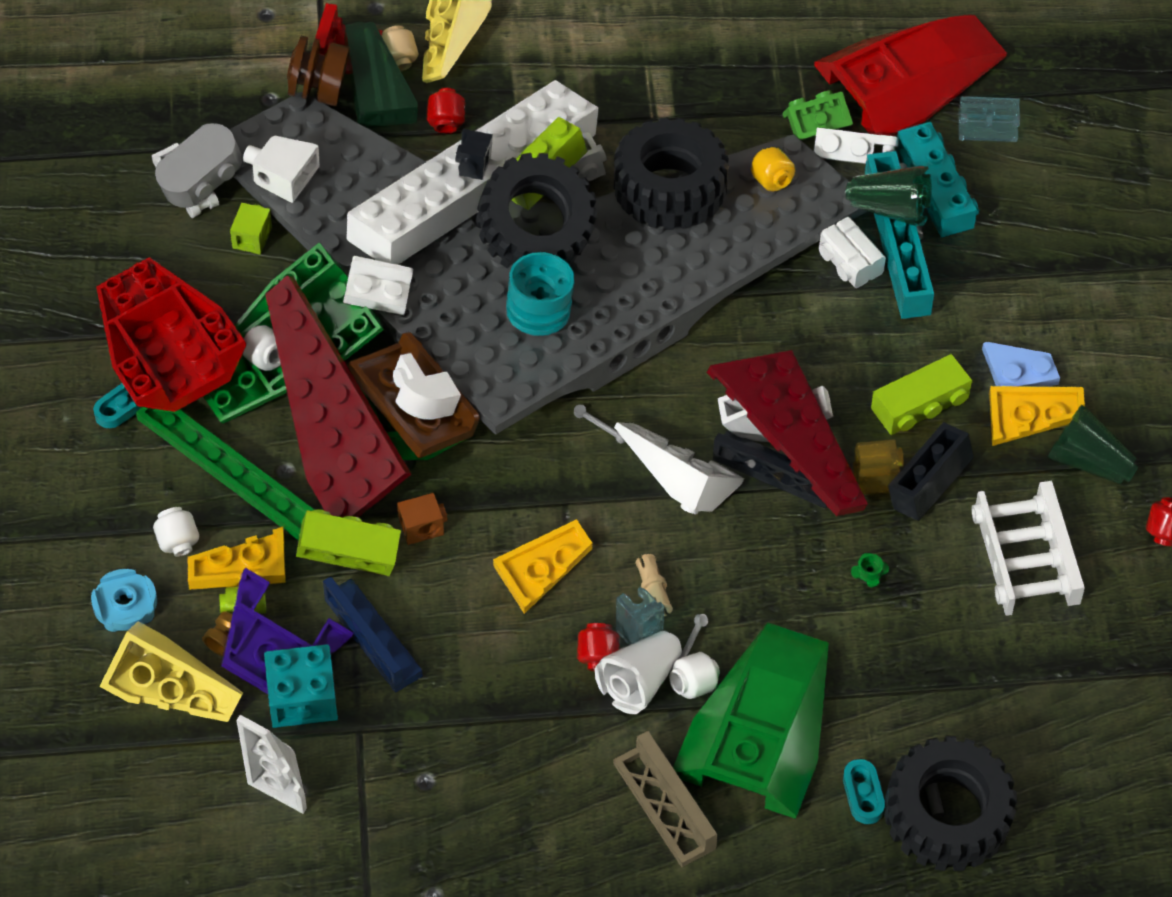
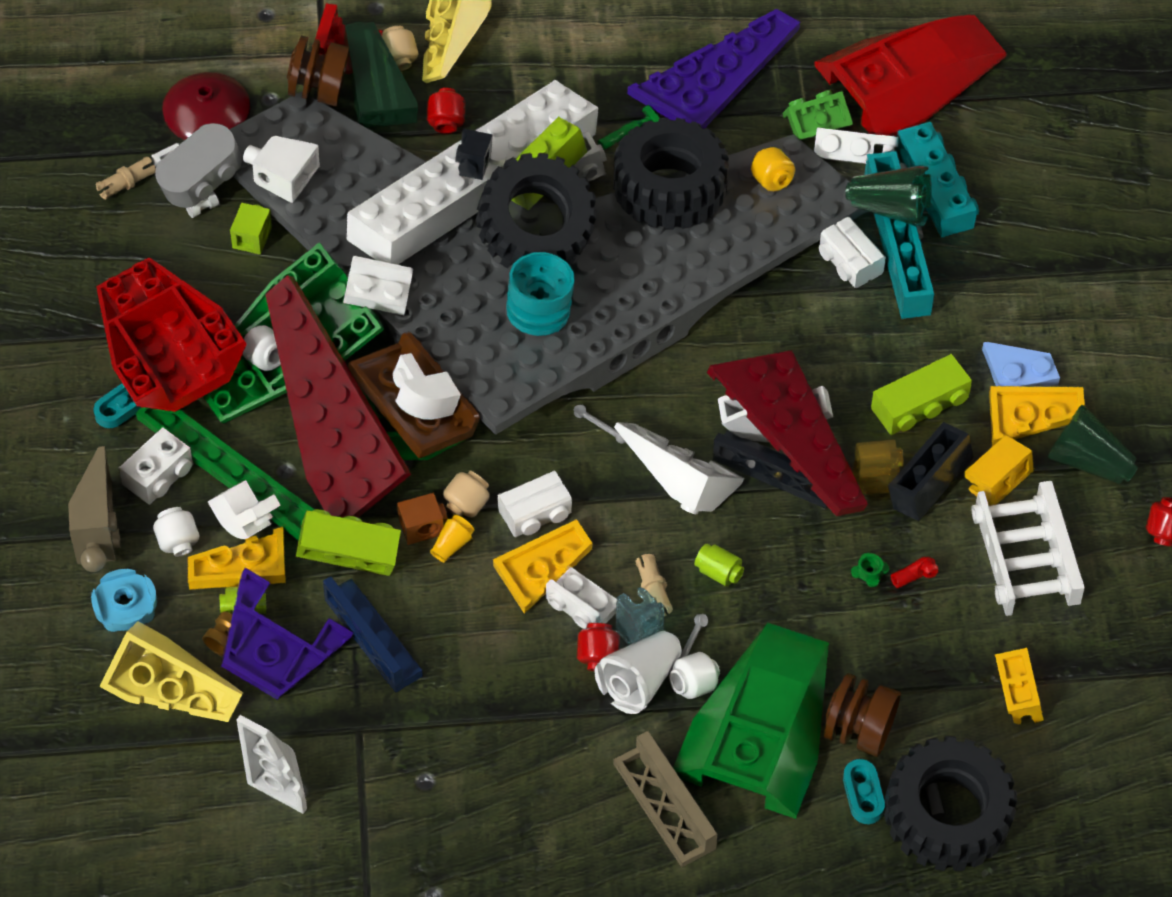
(92, 516): none -> dark tan slope
(125, 178): none -> tan pin
(156, 466): none -> white brick
(188, 109): none -> dark red dish
(241, 512): none -> white brick
(300, 686): teal bracket -> none
(453, 536): none -> yellow cone
(466, 494): none -> tan head
(535, 504): none -> white brick
(580, 599): none -> white bracket
(617, 135): none -> green piece
(712, 76): none -> dark purple wing
(719, 564): none -> lime brick
(862, 714): none -> reddish brown wheel
(921, 568): none -> red arm
(988, 119): clear light blue hinge -> none
(1000, 469): none -> yellow hinge
(1019, 685): none -> yellow hinge

